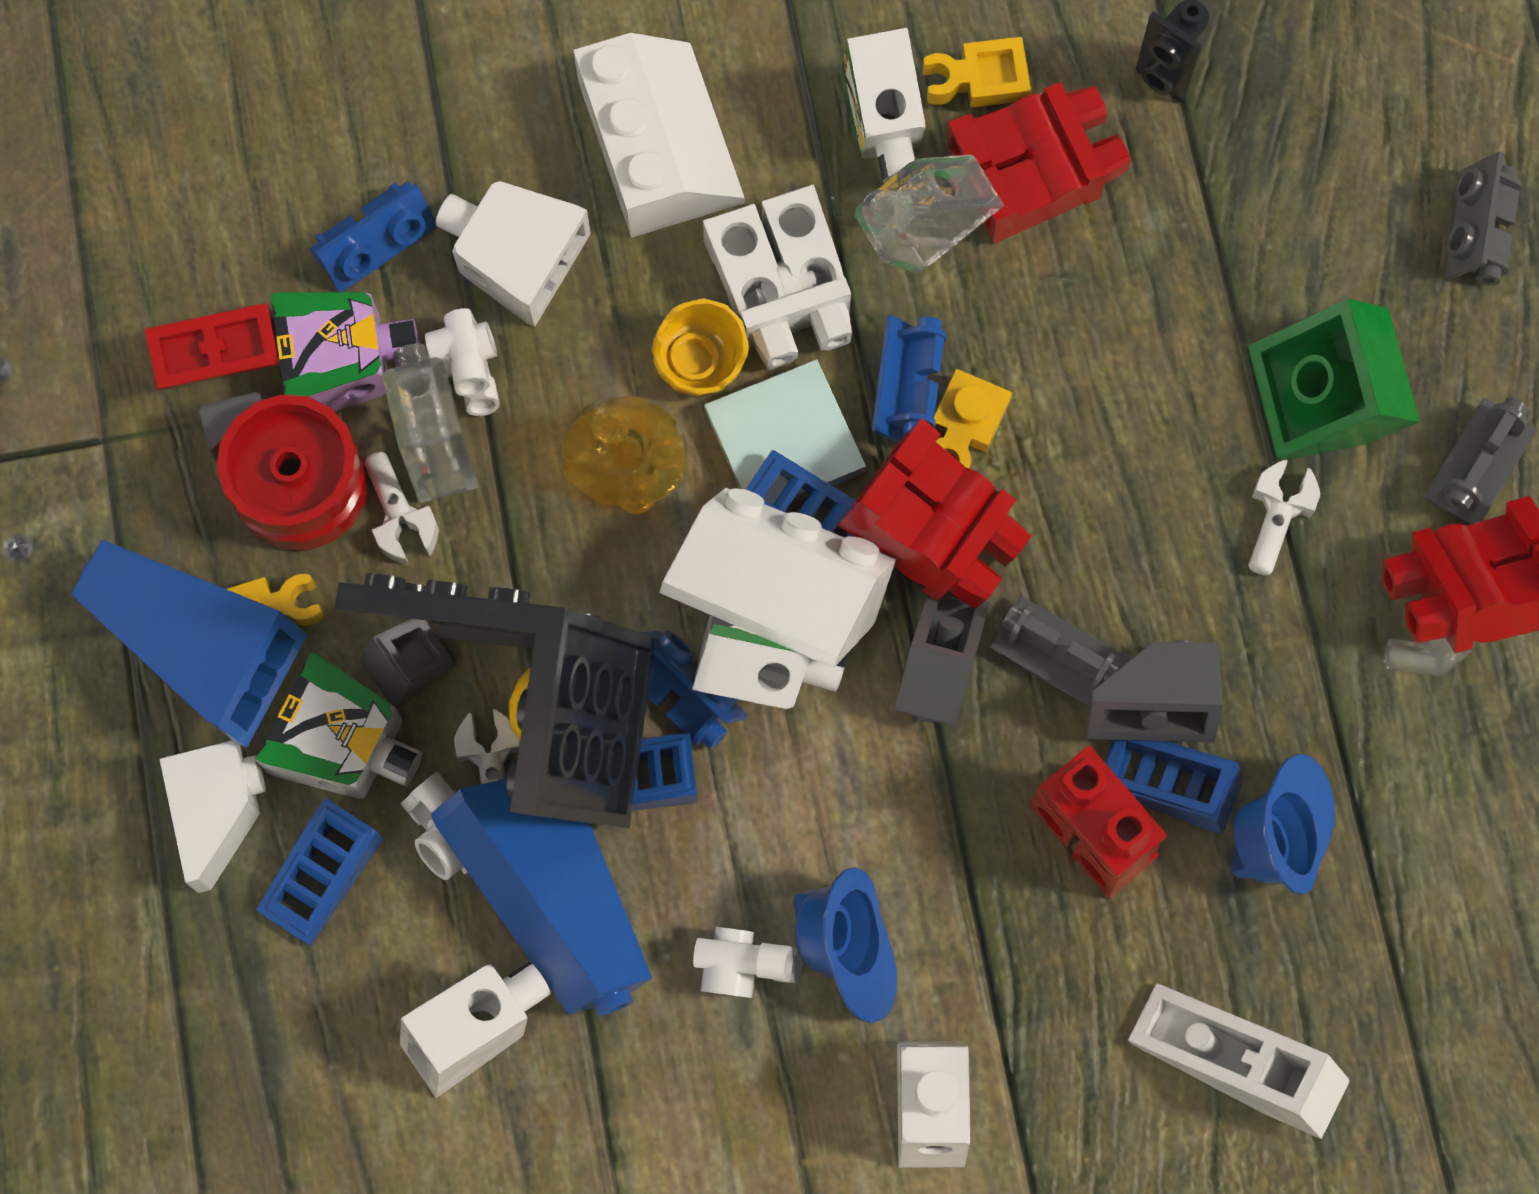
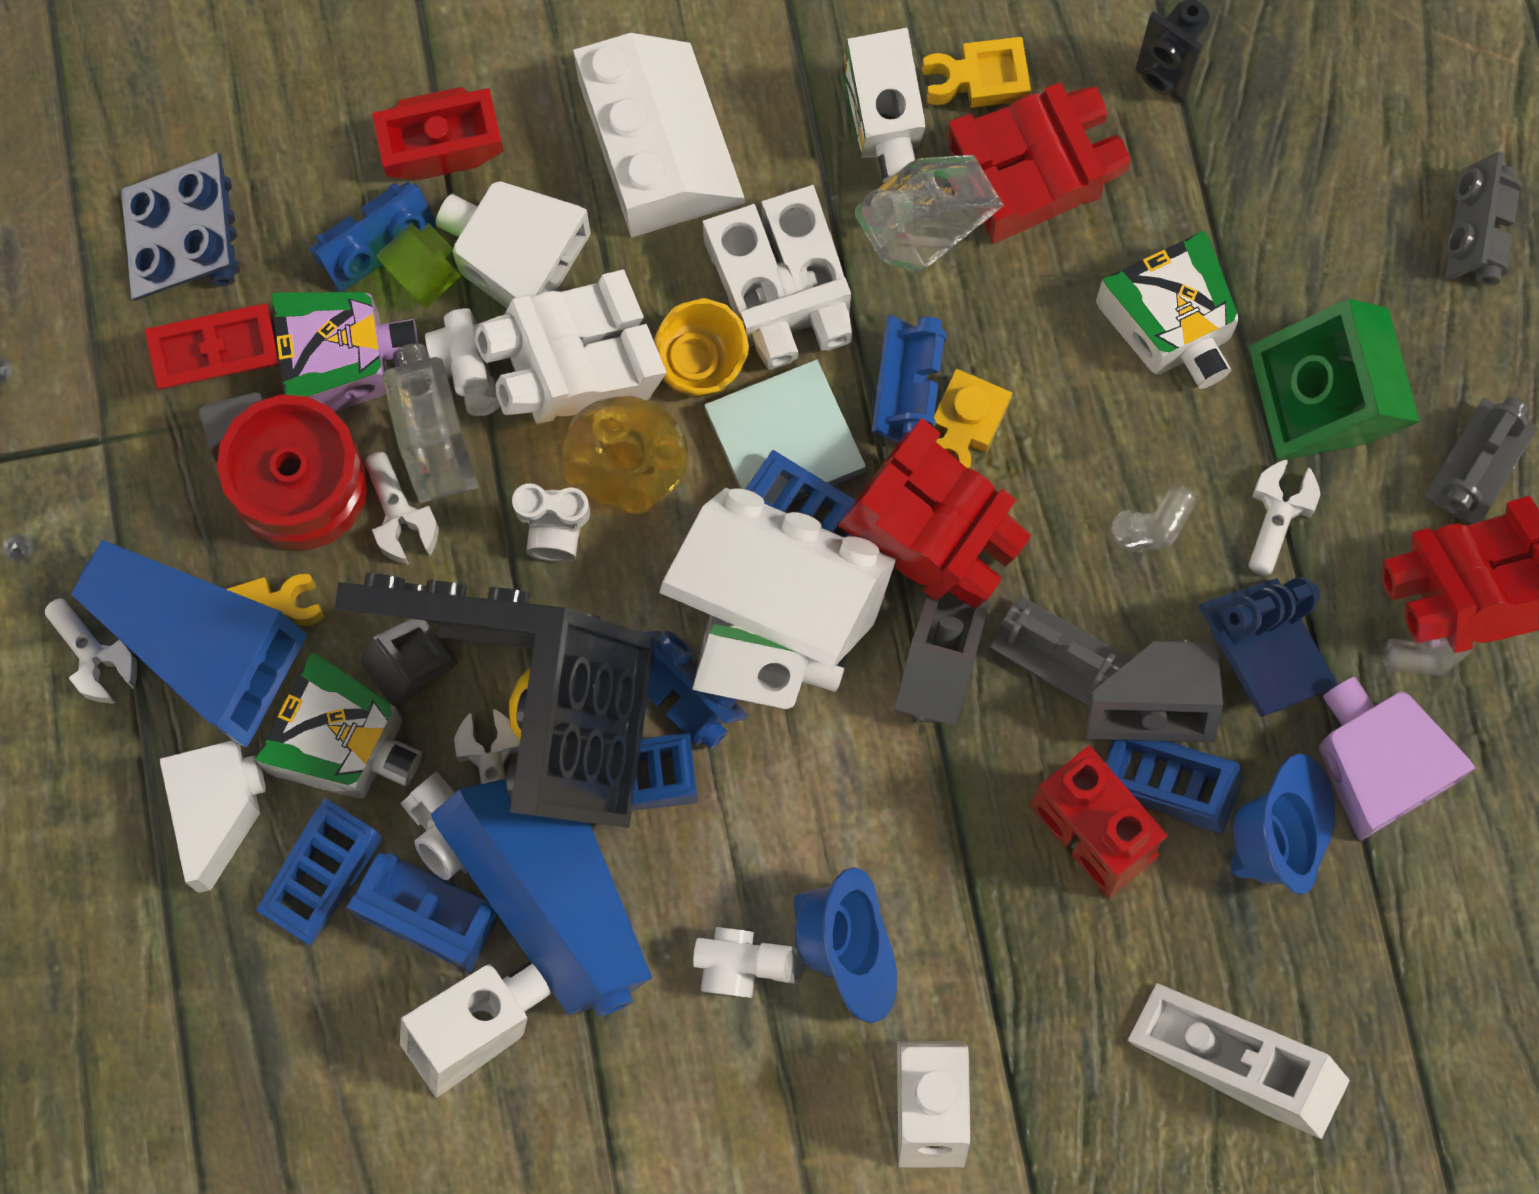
(90, 653): none -> white bar
(180, 228): none -> hinge
(420, 262): none -> clear neon green plate
(424, 911): none -> blue hinge
(438, 134): none -> red slope
(552, 520): none -> white plate
(572, 349): none -> white hips
(1156, 529): none -> clear arm
(1174, 309): none -> torso
(1269, 642): none -> dark blue hinge
(1386, 757): none -> lavender torso

